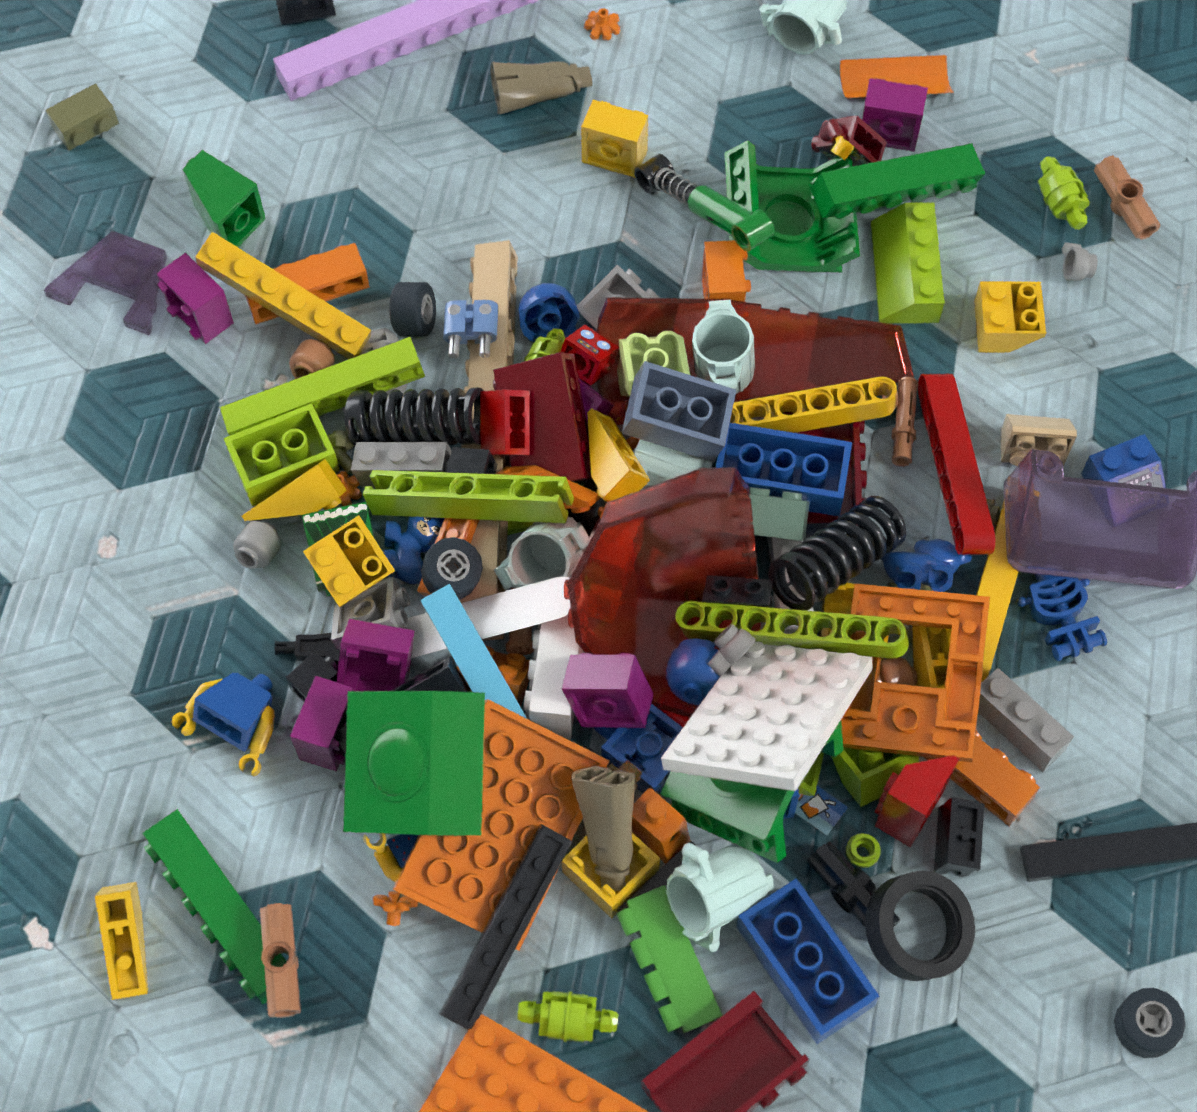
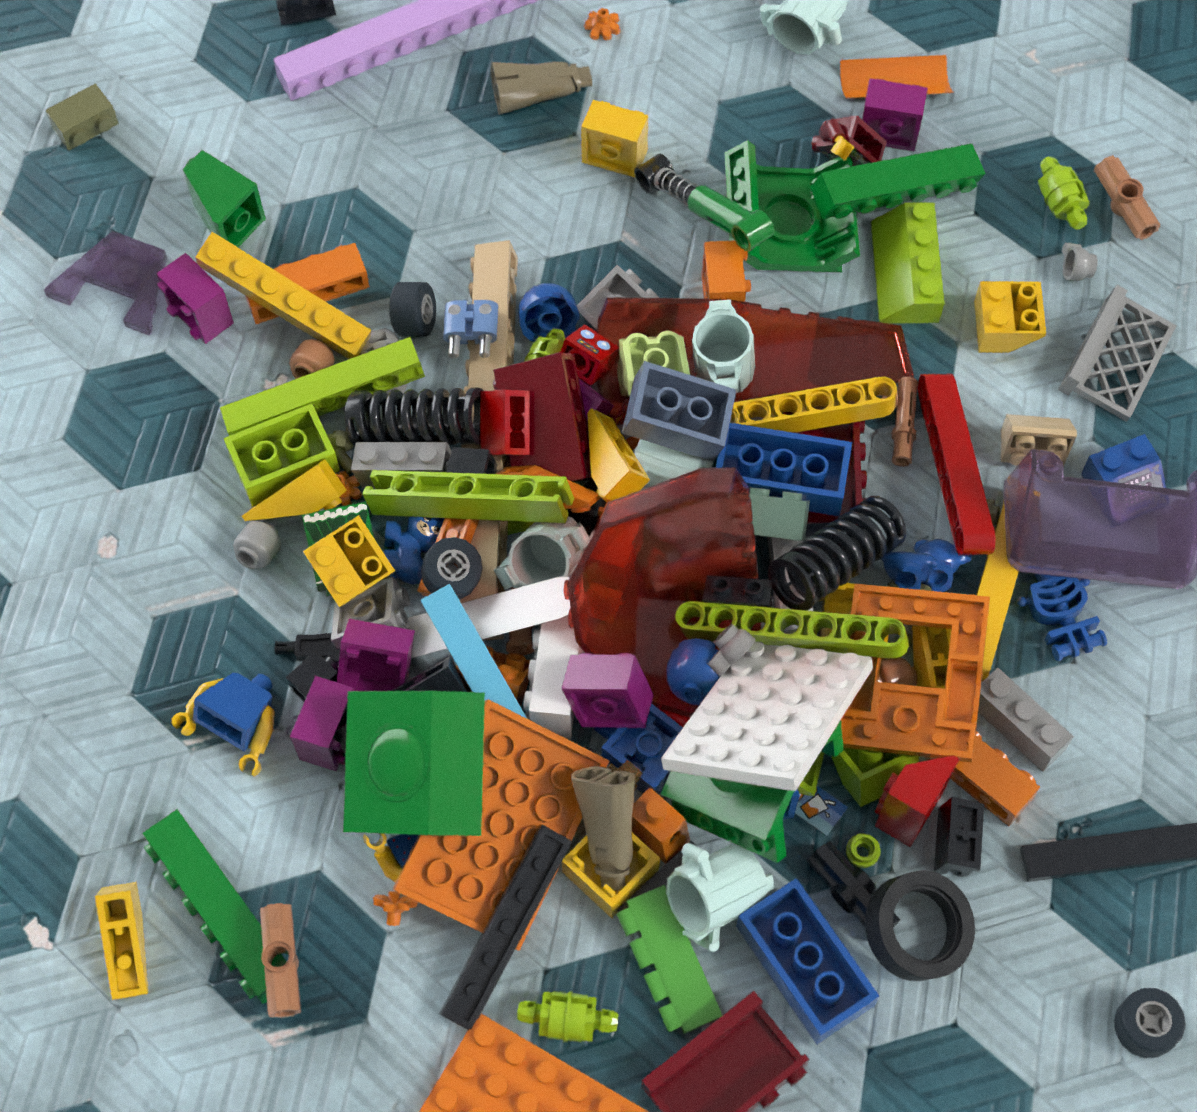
(1099, 336): none -> light grey fence

